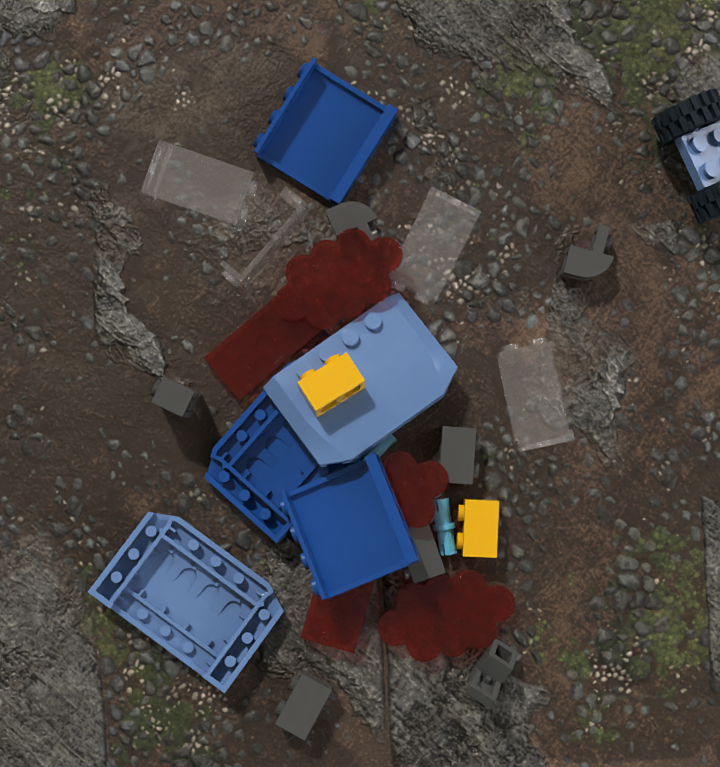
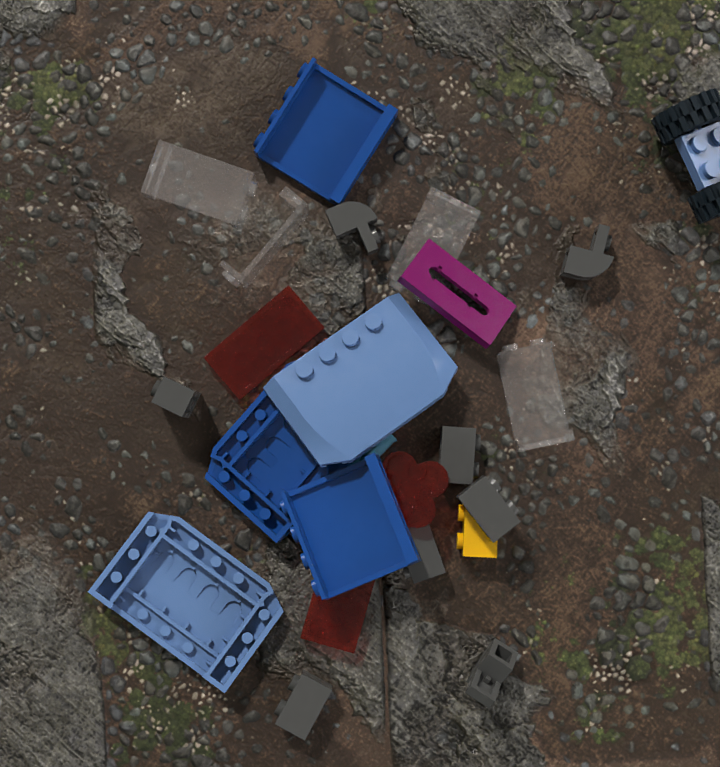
(331, 383): yellow brick -> none
(338, 278): clear red plate -> none
(444, 527): medium azure pin -> none
(446, 615): clear red plate -> none
(474, 324): none -> magenta piece
(489, 508): none -> dark grey brick

